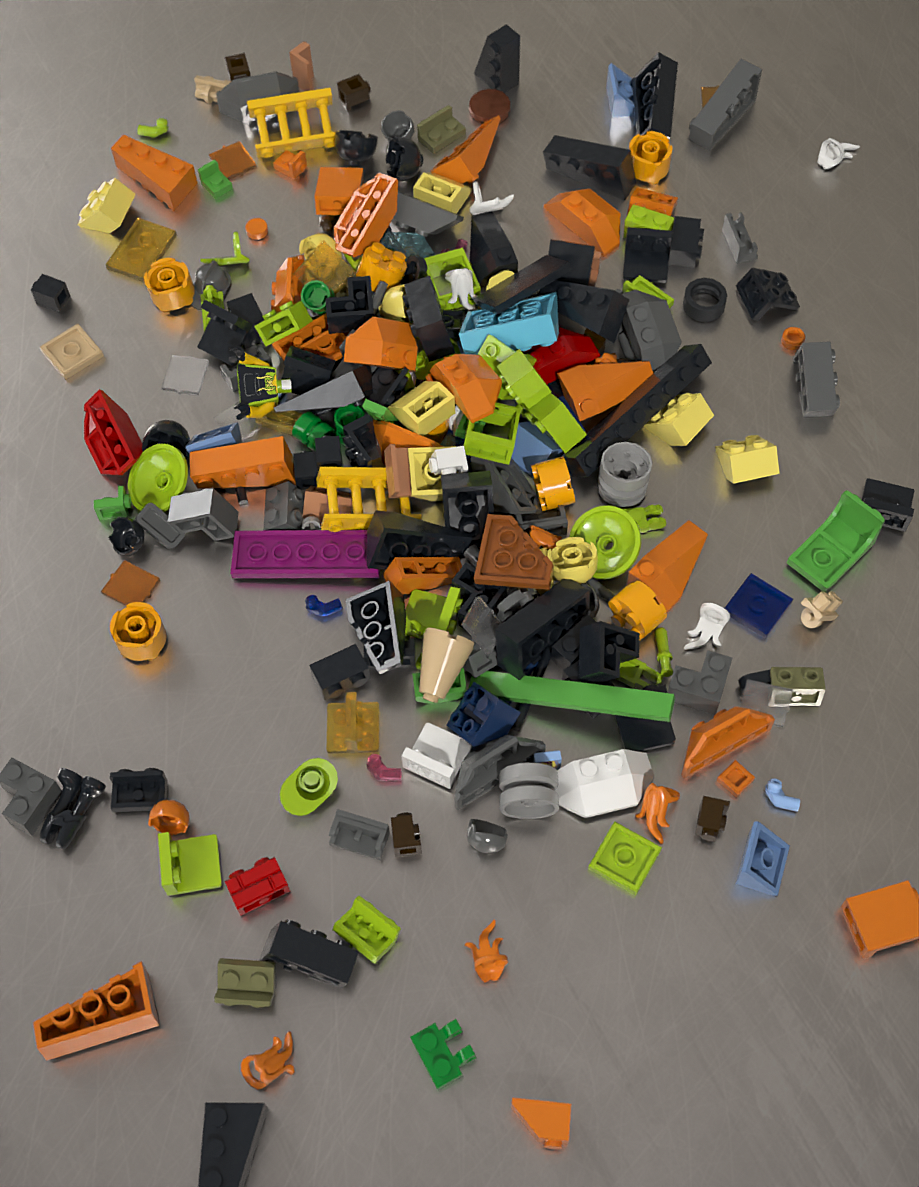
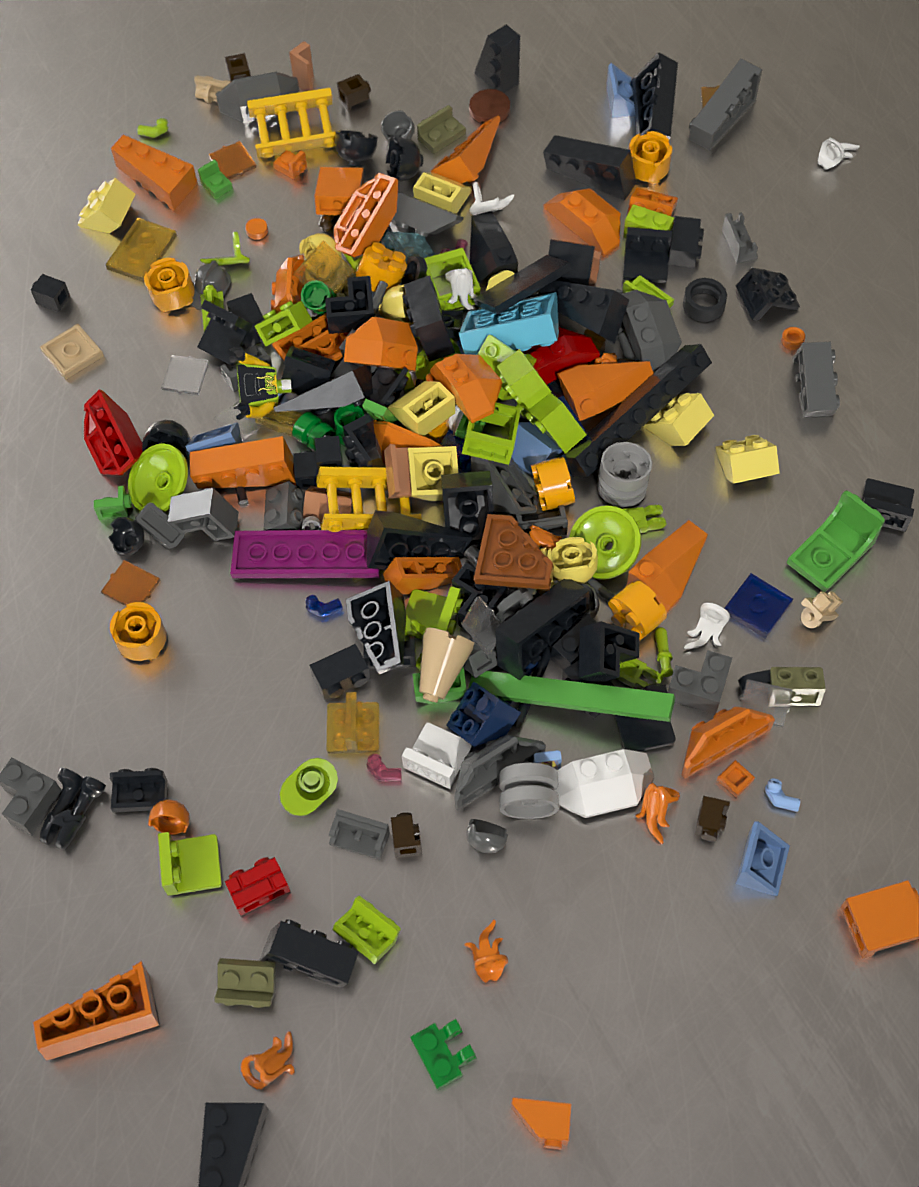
(448, 461): white brick -> none
(625, 858): lime tile -> none

